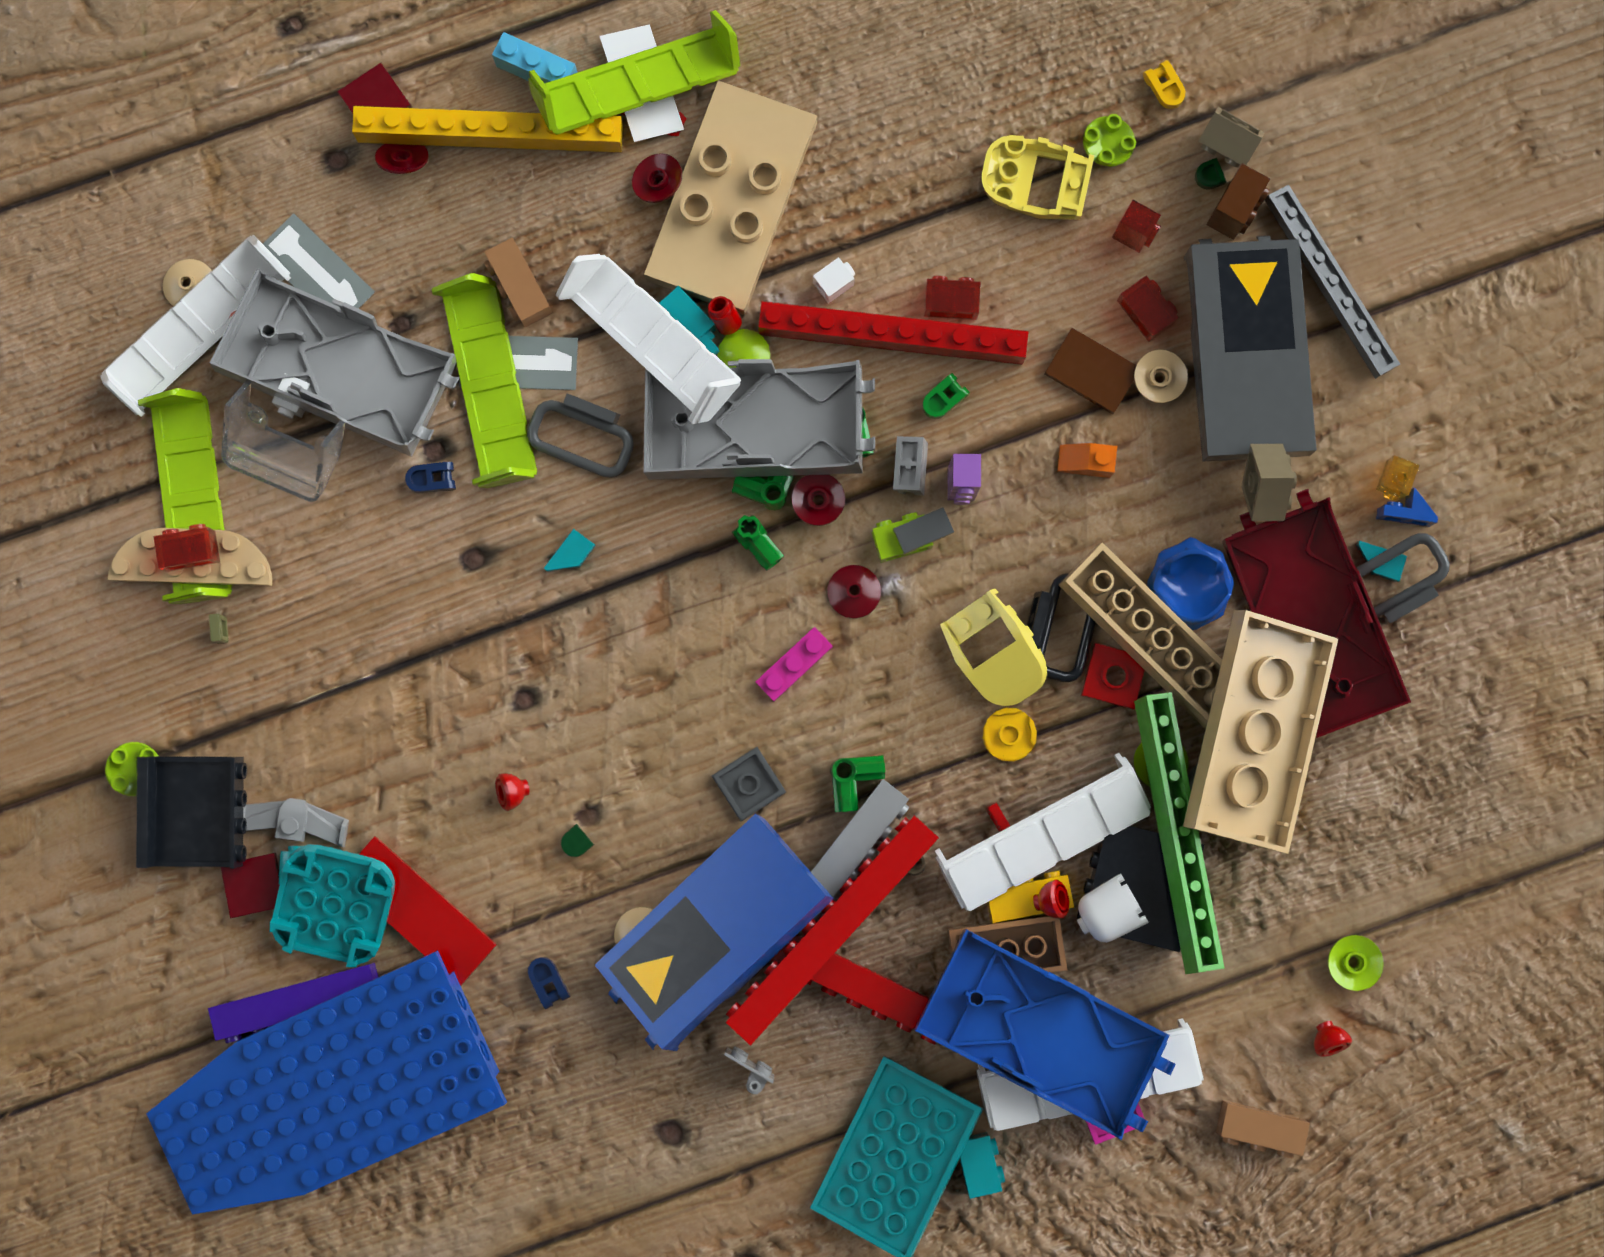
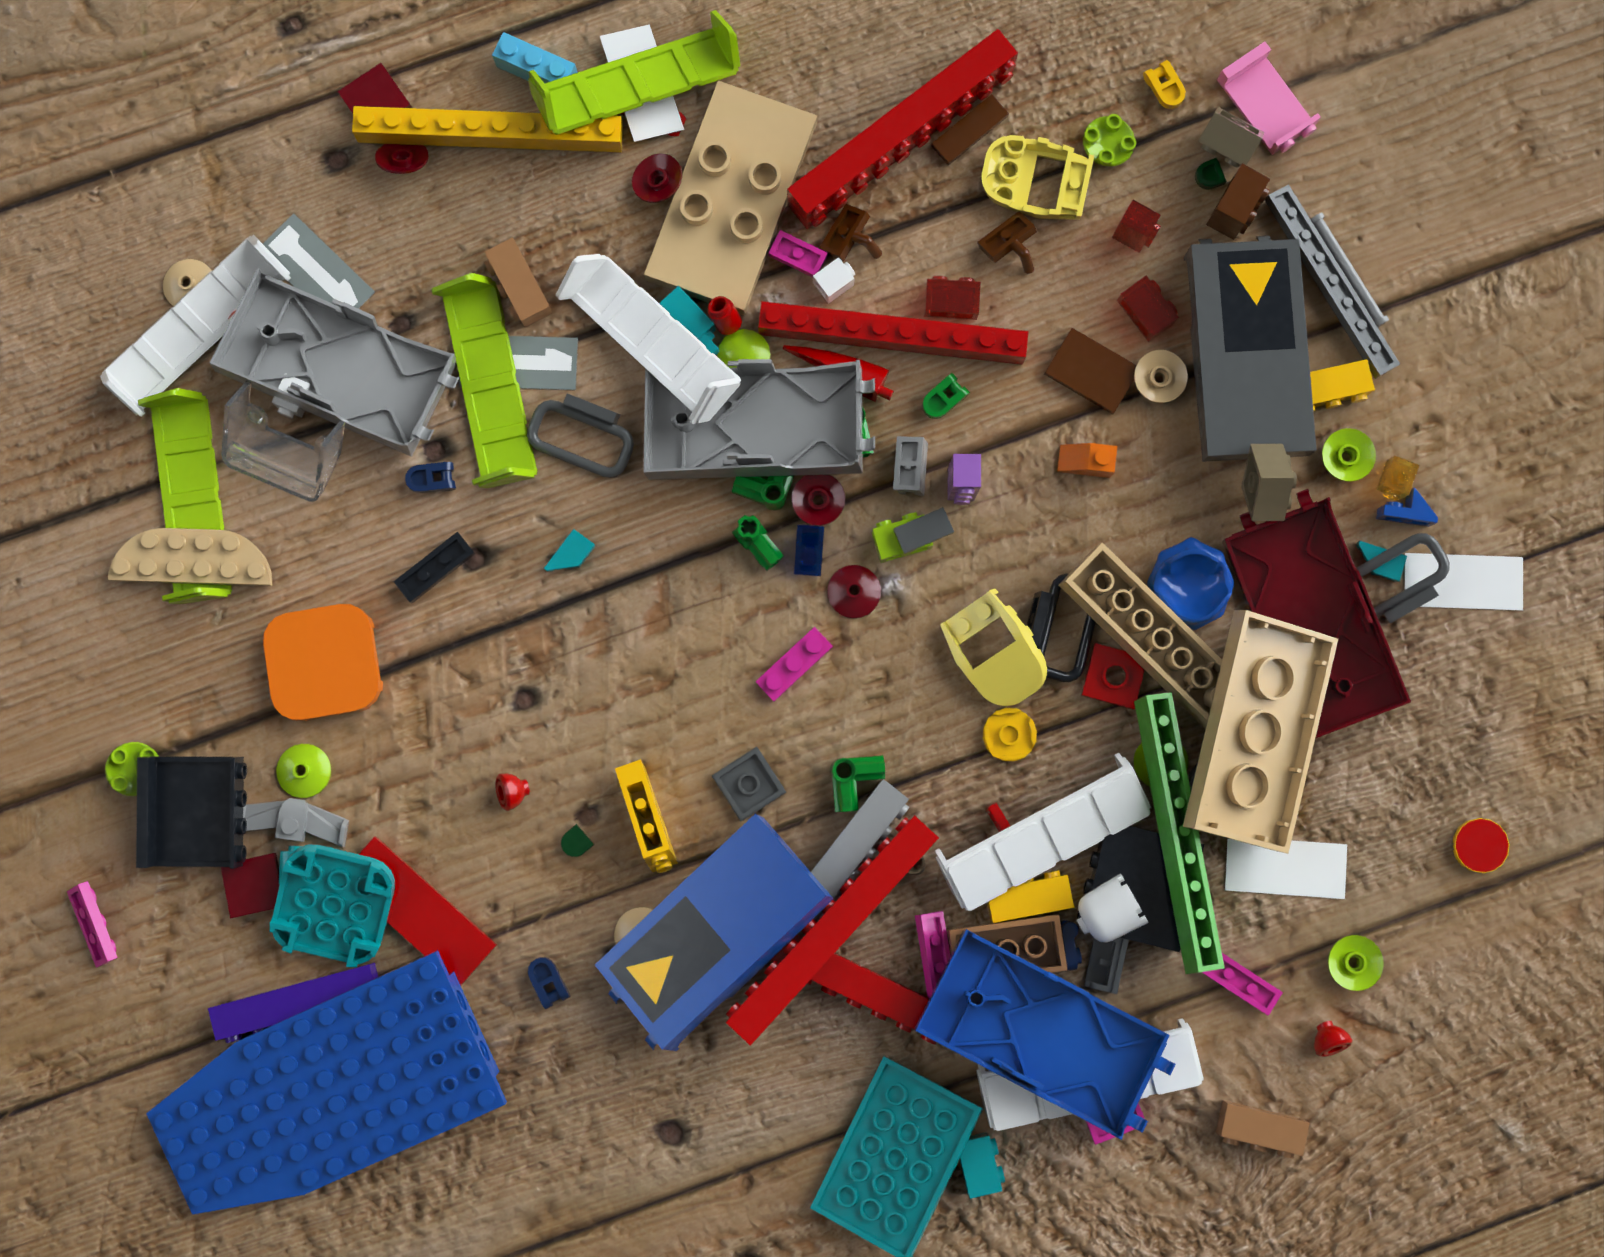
(92, 924): none -> dark pink plate
(186, 548): clear red brick -> none
(218, 628): olive tile -> none
(316, 775): none -> lime dish
(322, 662): none -> orange tile
(434, 567): none -> black plate
(646, 817): none -> yellow slope
(759, 1073): light grey hinge -> none
(797, 254): none -> dark pink plate
(809, 550): none -> clear blue slope
(821, 357): none -> red piece
(846, 232): none -> reddish brown plate
(902, 130): none -> red brick
(933, 947): none -> dark pink plate
(970, 129): none -> reddish brown tile
(1010, 237): none -> reddish brown plate
(1052, 900): red brick -> none
(1072, 953): none -> dark blue plate
(1106, 965): none -> dark grey hinge
(1246, 985): none -> dark pink plate
(1266, 100): none -> bright pink panel
(1307, 870): none -> white sticker
(1341, 384): none -> yellow brick
(1349, 270): none -> light grey bar
(1359, 448): none -> lime dish
(1471, 581): none -> white sticker
(1480, 845): none -> red tile

